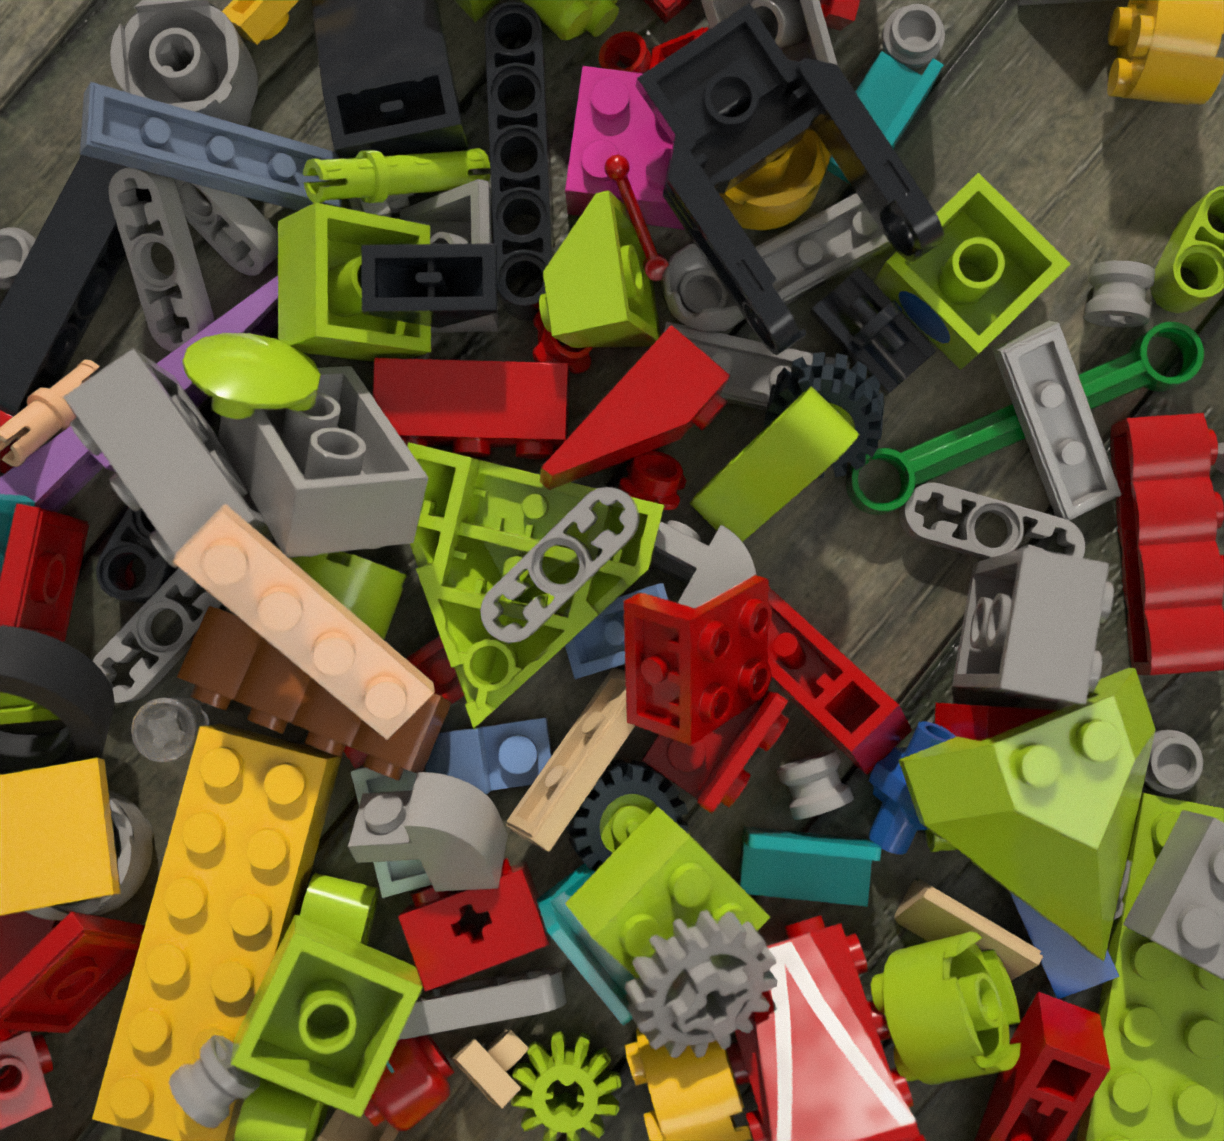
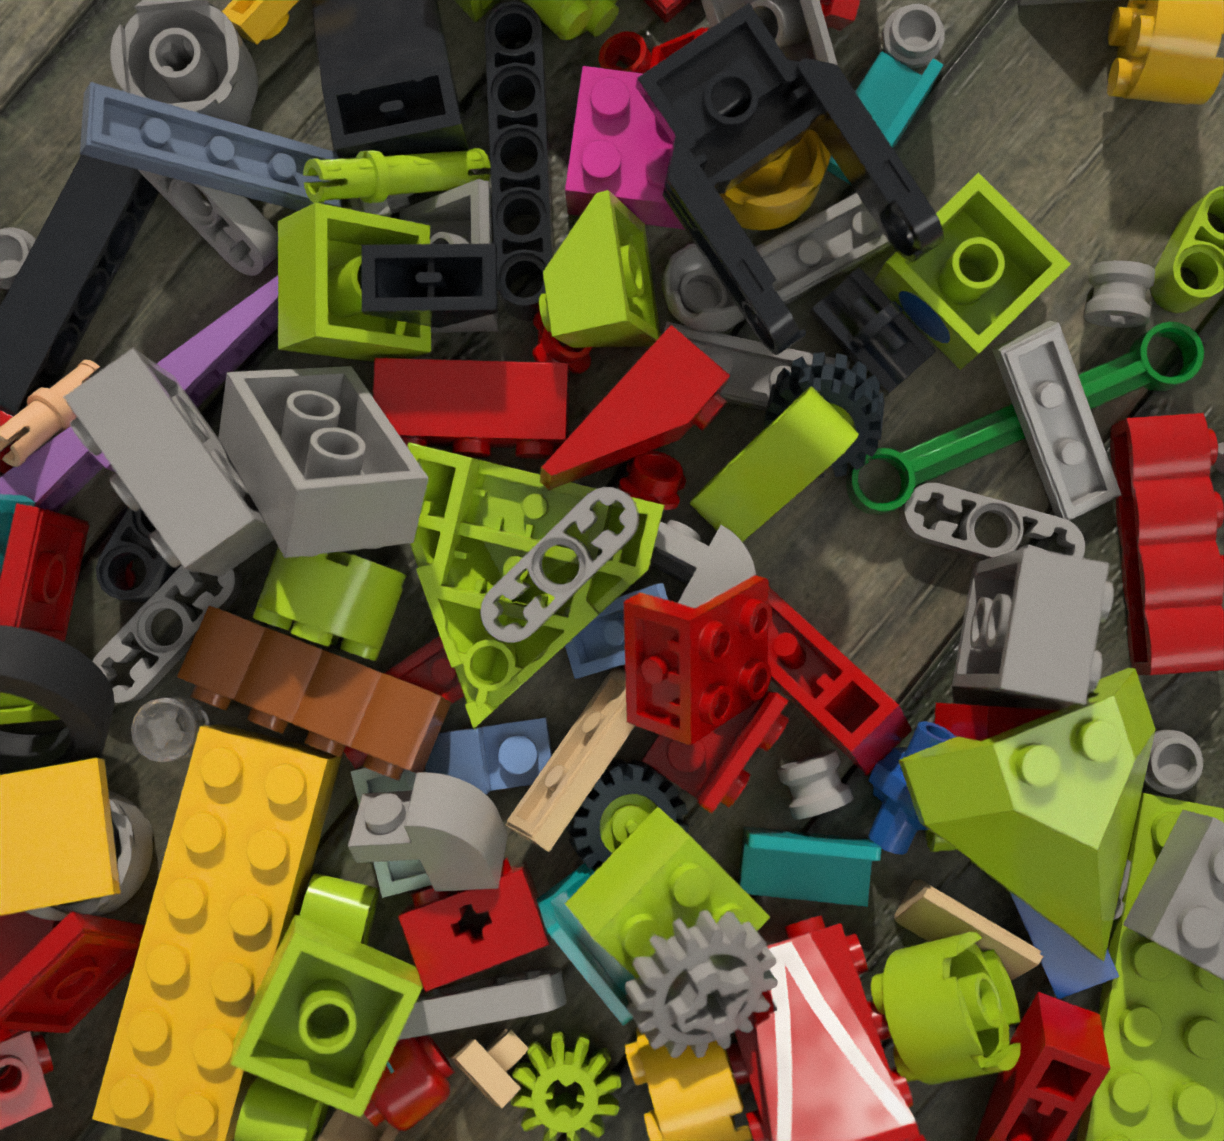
(175, 235): light grey beam -> none
(211, 1083): light grey wheel -> none
(251, 374): lime dish -> none
(304, 621): light nougat plate -> none
(617, 169): red hinge -> none

